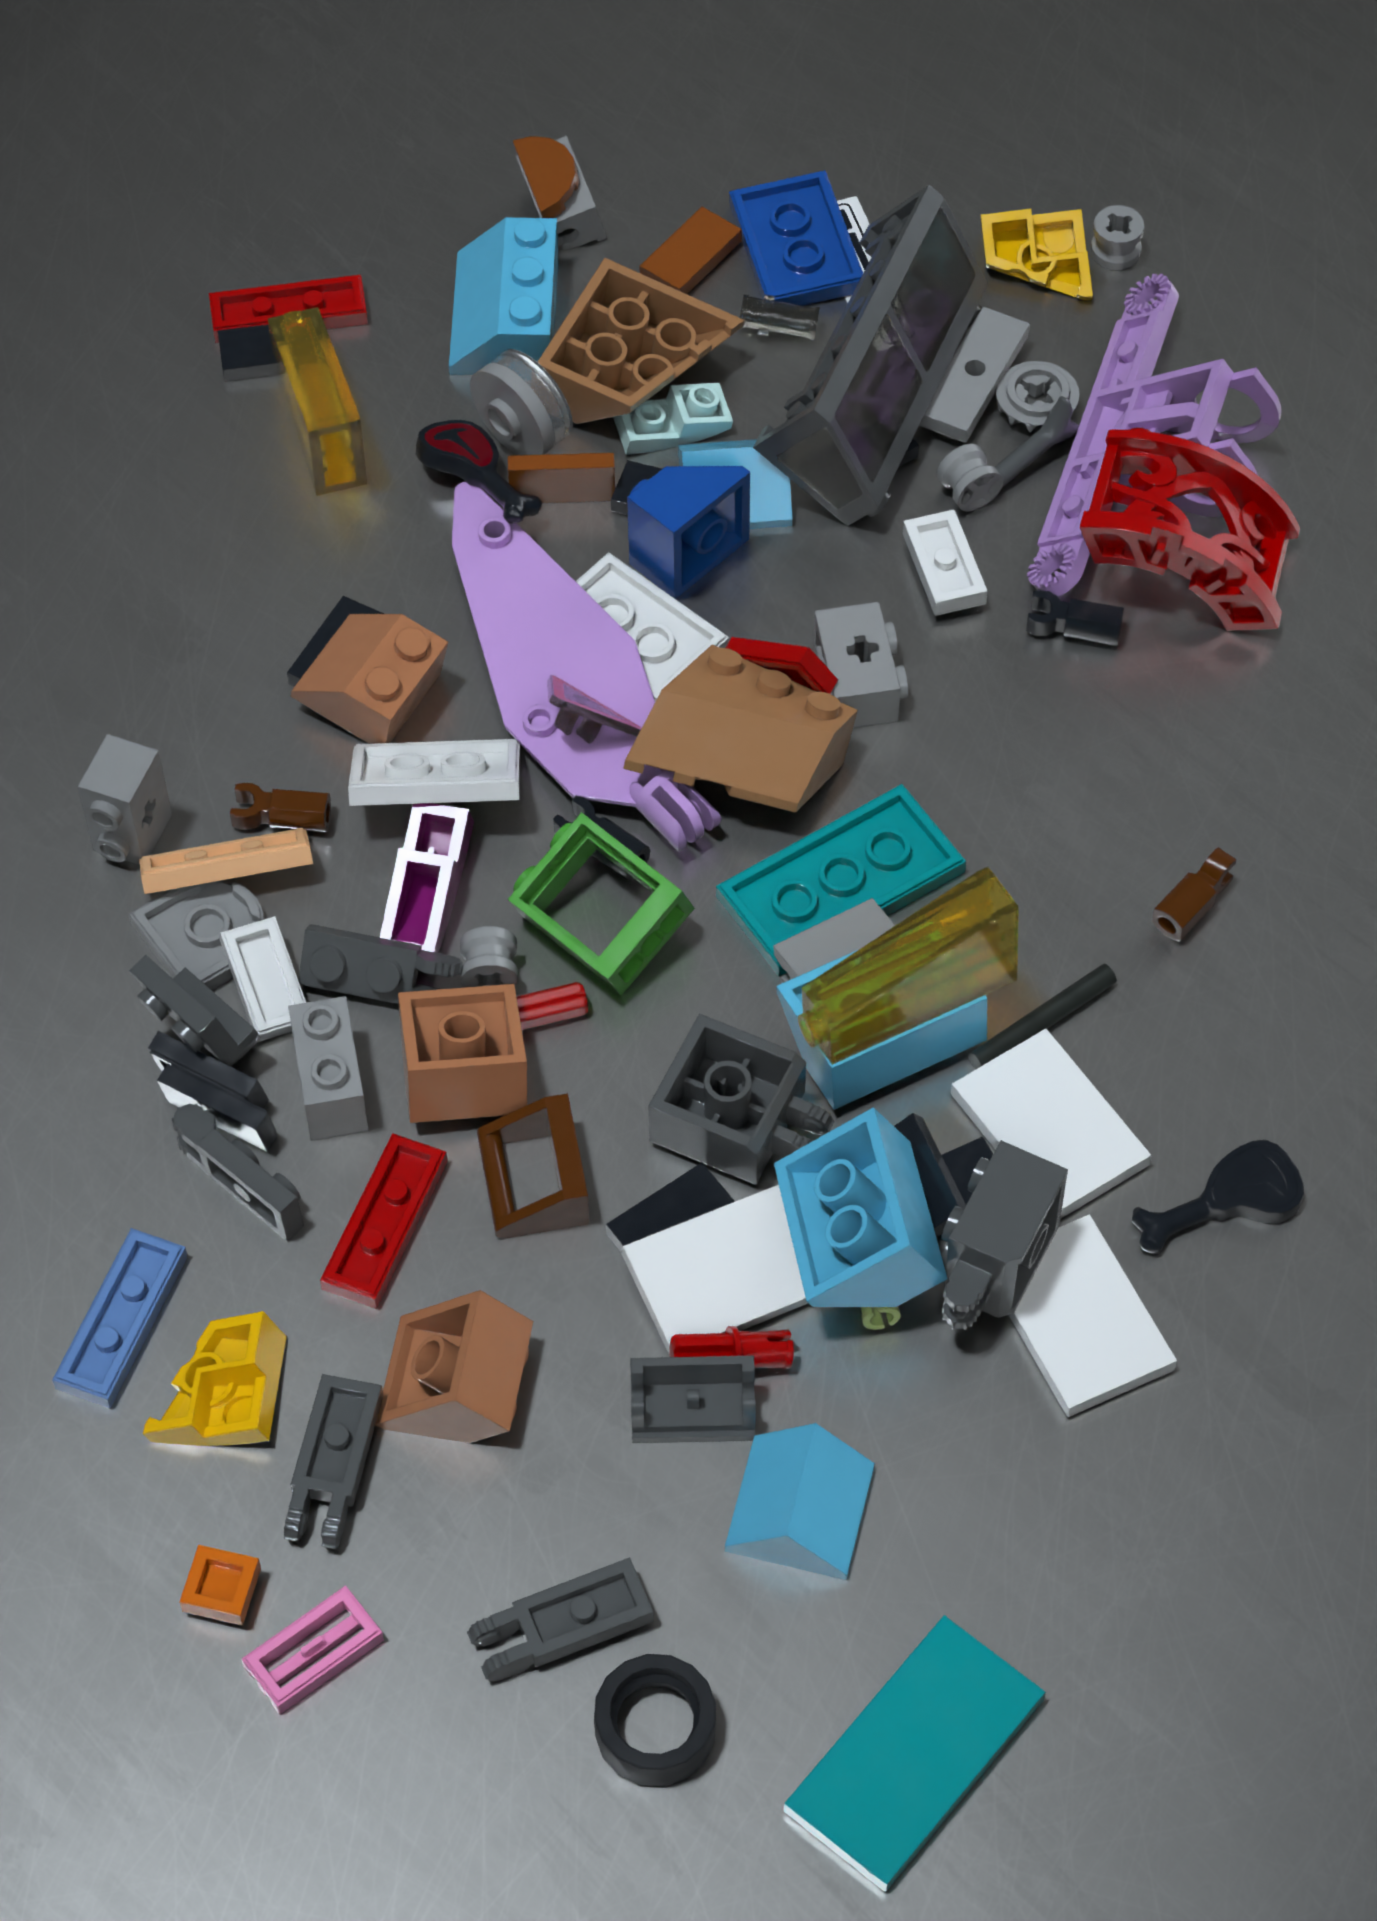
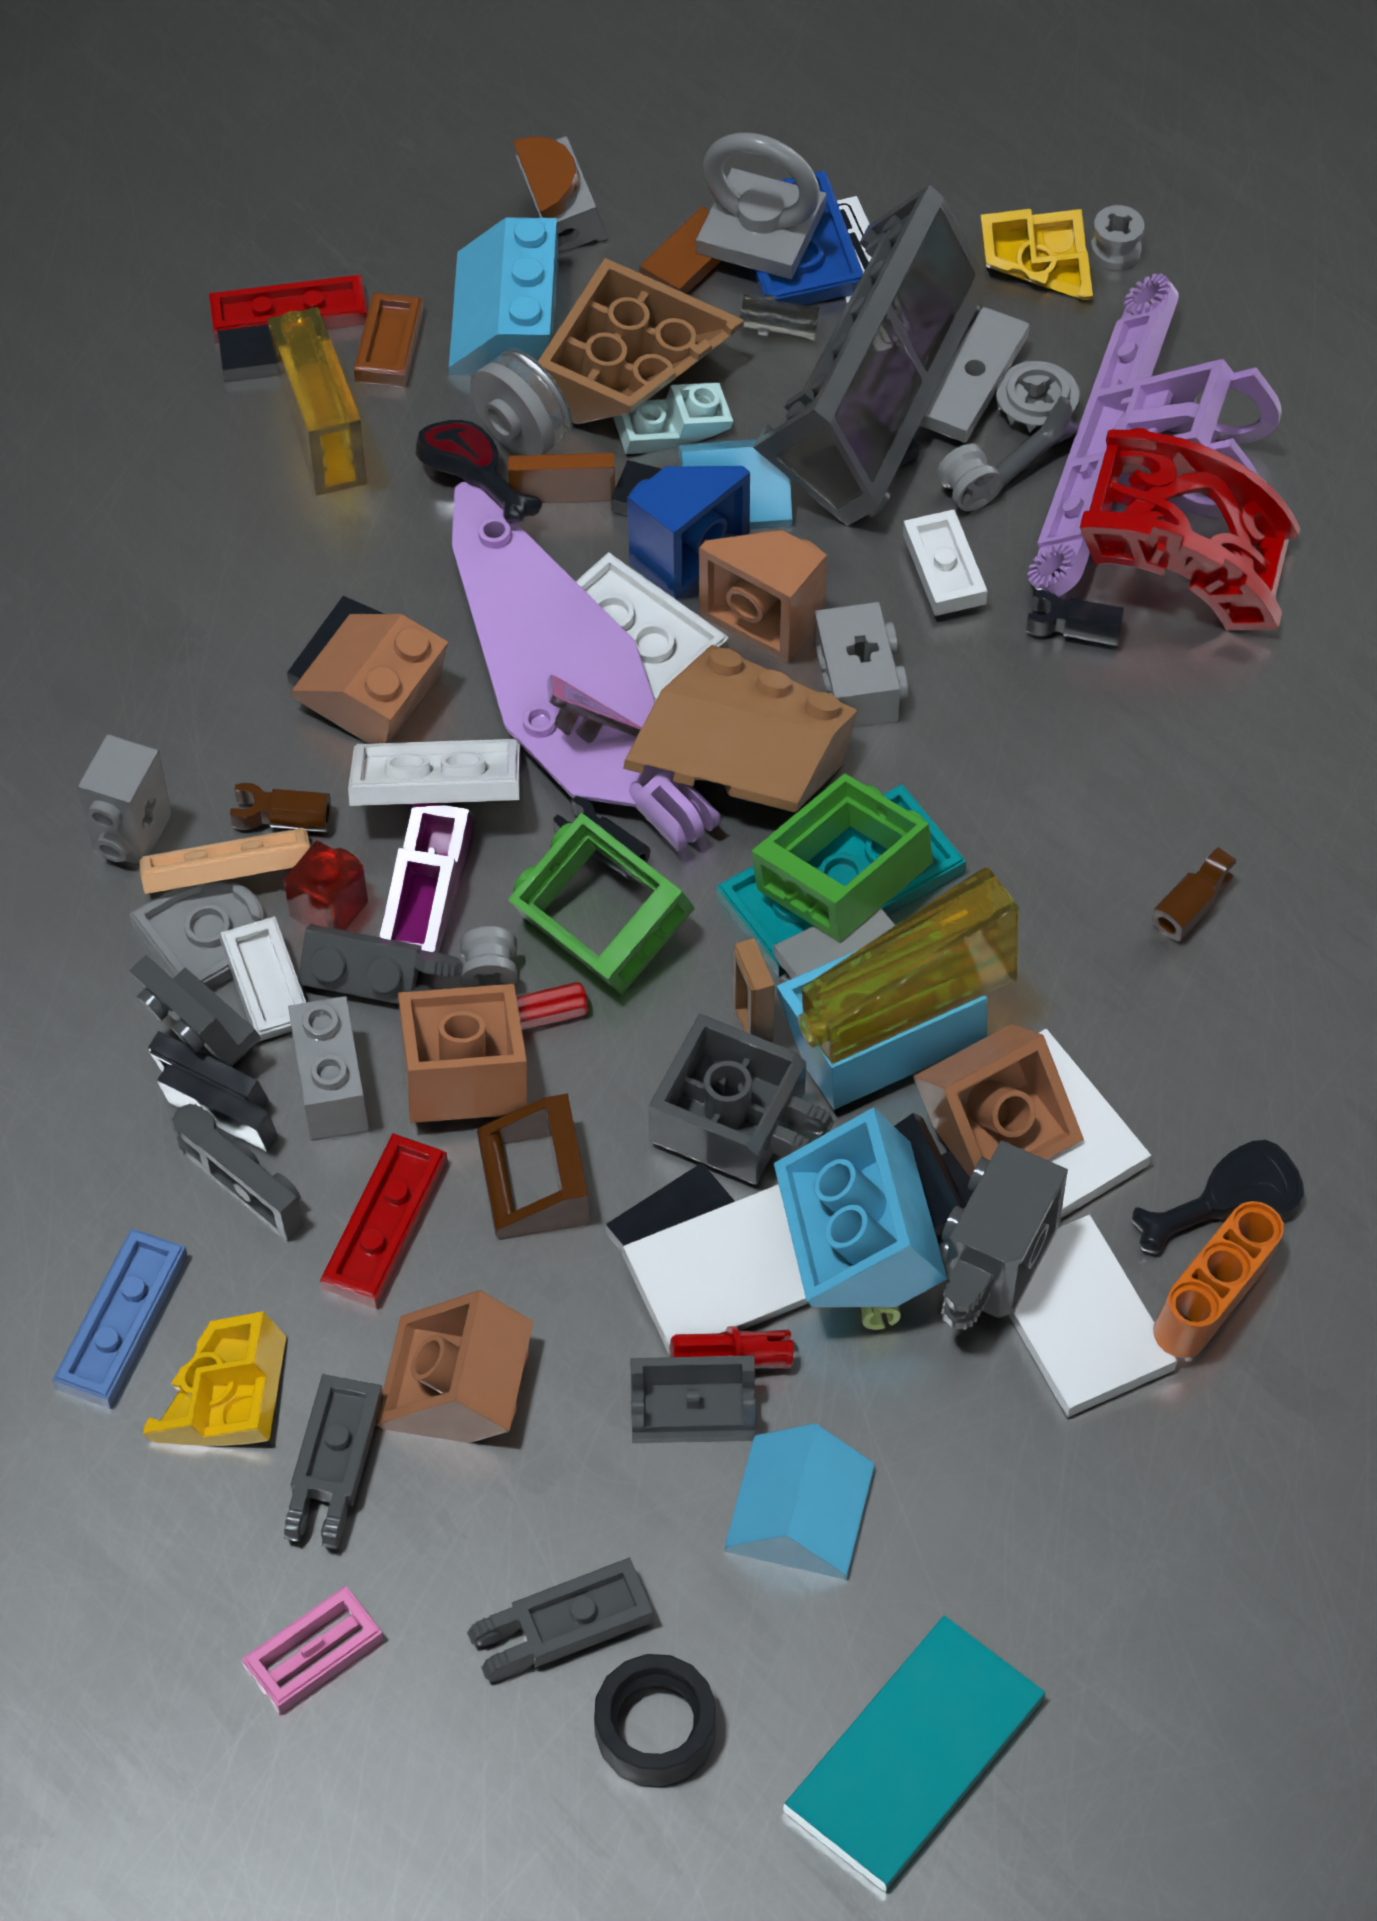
(220, 1585): orange plate -> none
(326, 887): none -> clear red brick
(389, 339): none -> dark orange tile
(753, 990): none -> medium nougat tile
(756, 217): none -> light grey tile
(763, 588): none -> nougat slope
(793, 660): red tile -> none
(833, 908): none -> bright green window
(999, 1092): none -> nougat slope
(1045, 1015): pearl dark grey bar -> none
(1203, 1296): none -> orange beam

